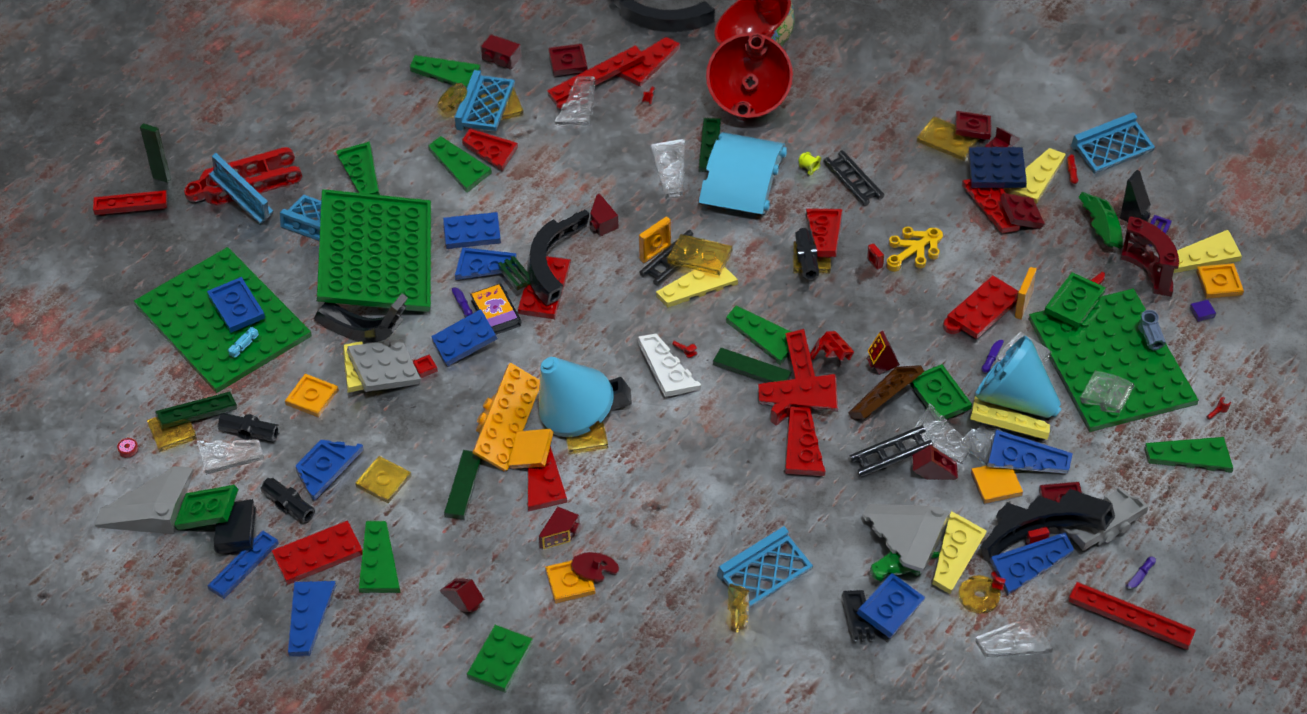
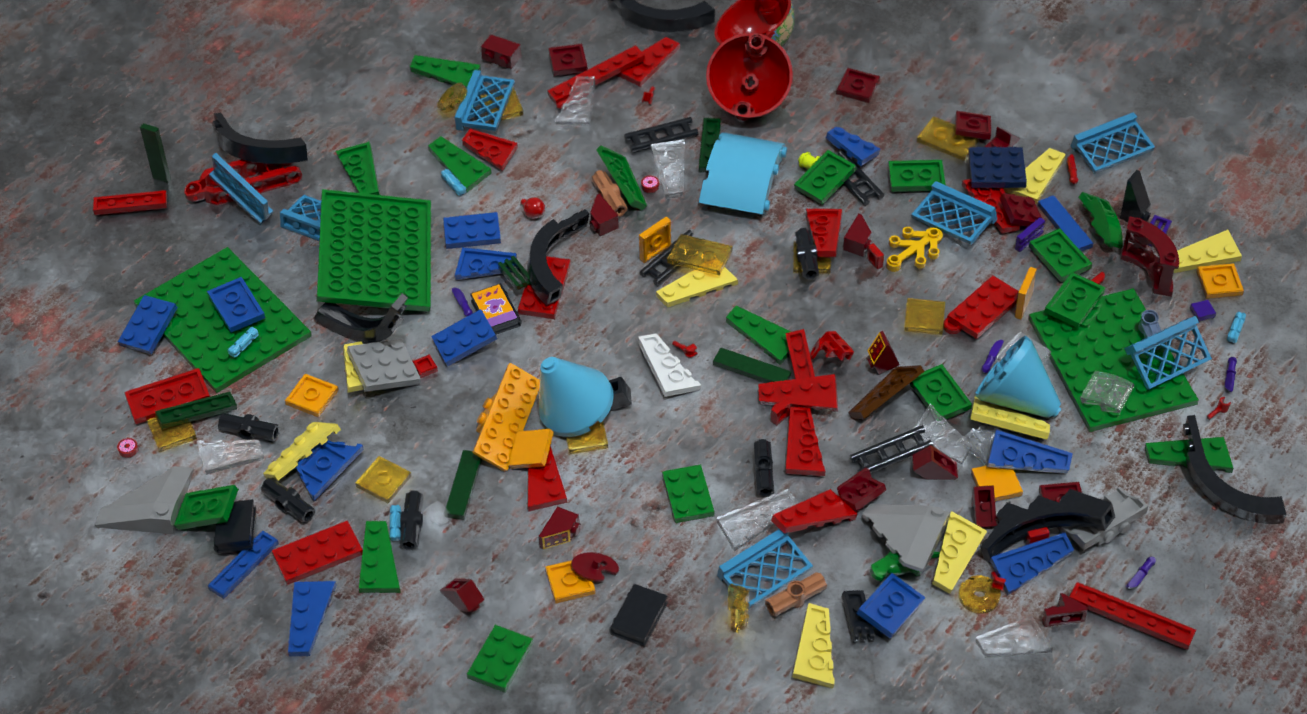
(147, 324): none -> blue plate
(165, 394): none -> red plate
(256, 149): none -> black arch
(300, 449): none -> light yellow wing
(395, 528): none -> medium azure axle
(411, 520): none -> black piece
(437, 513): none -> clear piece
(453, 182): none -> medium azure axle
(533, 207): none -> red piece
(609, 192): none -> nougat piece
(623, 175): none -> green wing
(639, 615): none -> black piece
(650, 184): none -> tile
(667, 127): none -> black bar
(688, 493): none -> green plate
(753, 519): none -> clear wing
(763, 468): none -> black piece
(787, 599): none -> nougat piece
(814, 512): none -> red wing
(814, 650): none -> light yellow wing
(825, 177): none -> green plate
(855, 147): none -> blue wing
(858, 85): none -> dark red tile
(858, 237): none -> dark red slope
(860, 489): none -> dark red bracket
(915, 175): none -> green plate
(924, 316): none -> clear yellow tile
(962, 203): none -> dark azure fence
(984, 506): none -> dark red slope
(1029, 234): none -> dark purple tile
(1060, 254): none -> green plate
(1062, 219): none -> blue tile
(1068, 612): none -> dark red slope
(1161, 337): none -> dark azure fence
(1230, 377): none -> dark purple piece
(1236, 327): none -> medium azure axle
(1237, 503): none -> black arch

